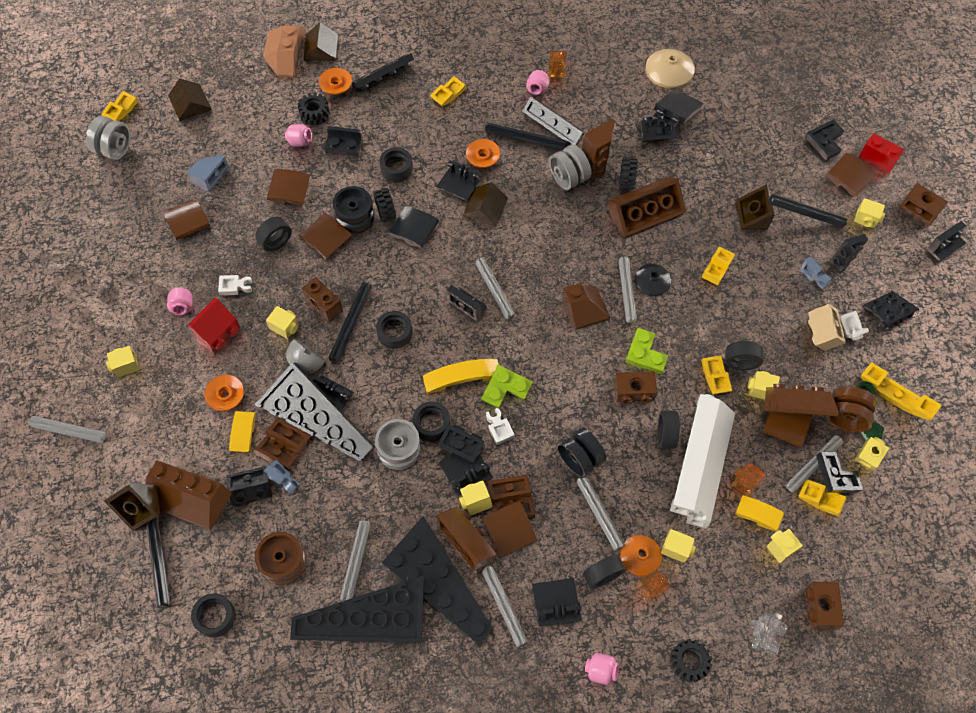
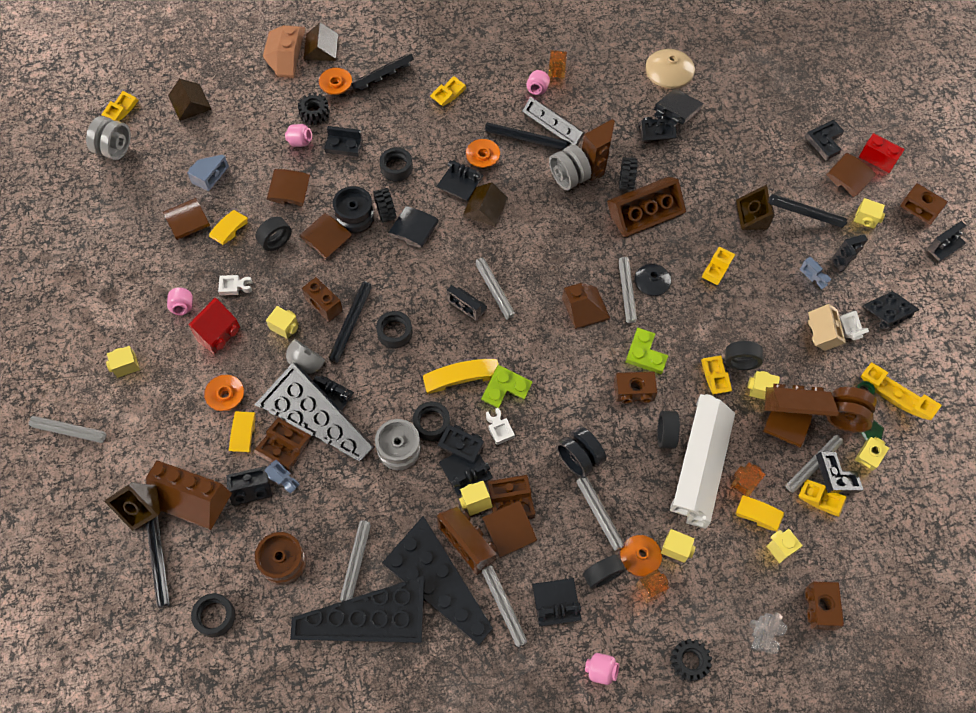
(227, 227): none -> yellow slope

